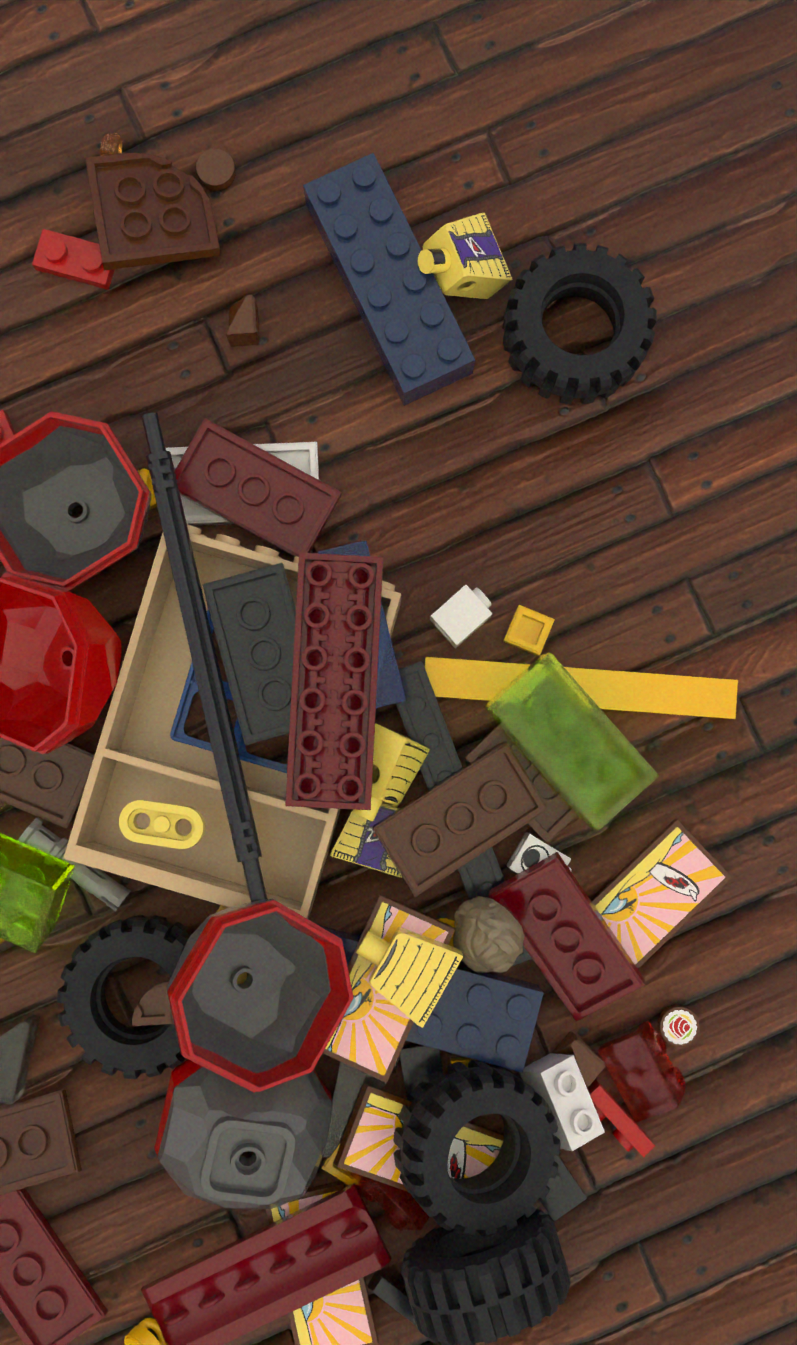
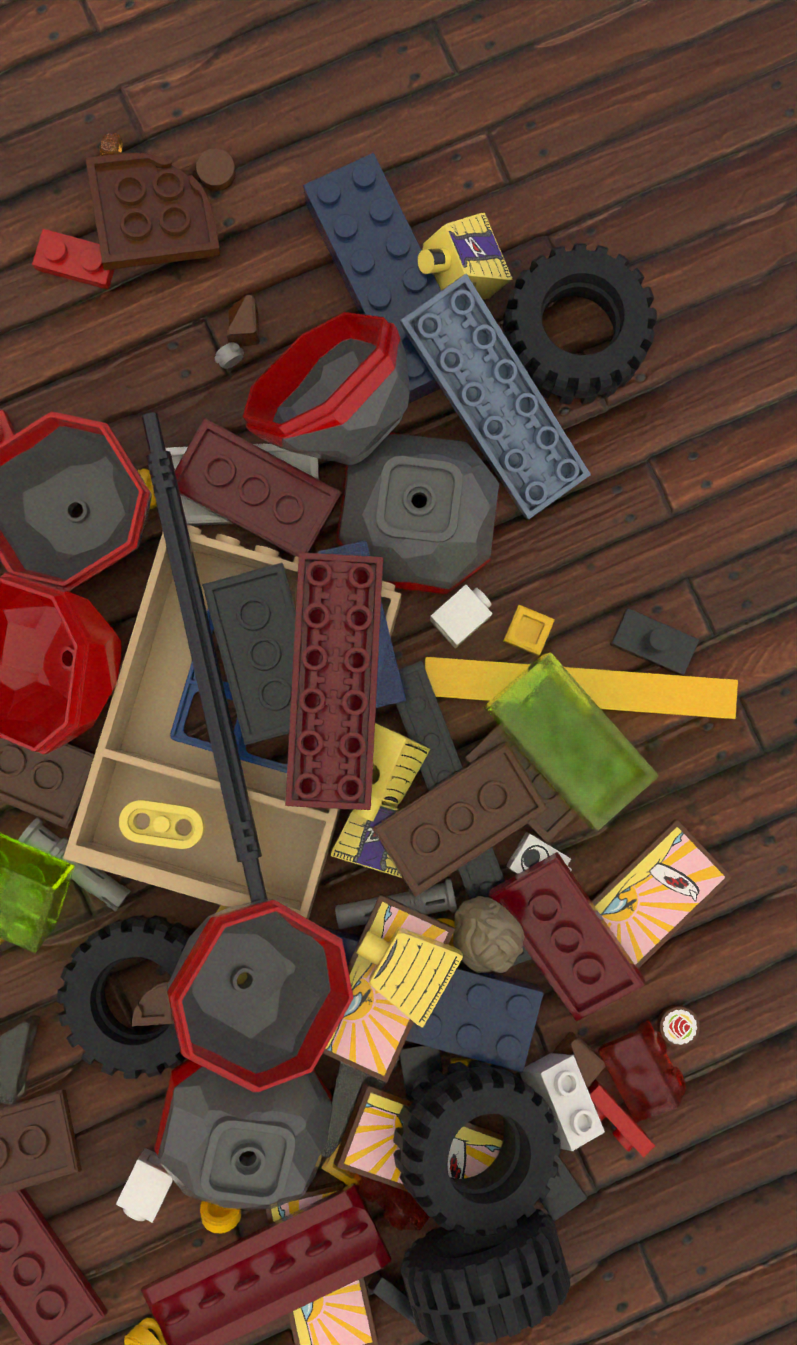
(145, 1188): none -> white brick
(219, 1219): none -> yellow tile
(229, 355): none -> light grey piece
(333, 390): none -> rock
(430, 545): none -> dark grey rock
(433, 900): none -> light grey pin
(494, 396): none -> sand blue plate
(654, 642): none -> black tile

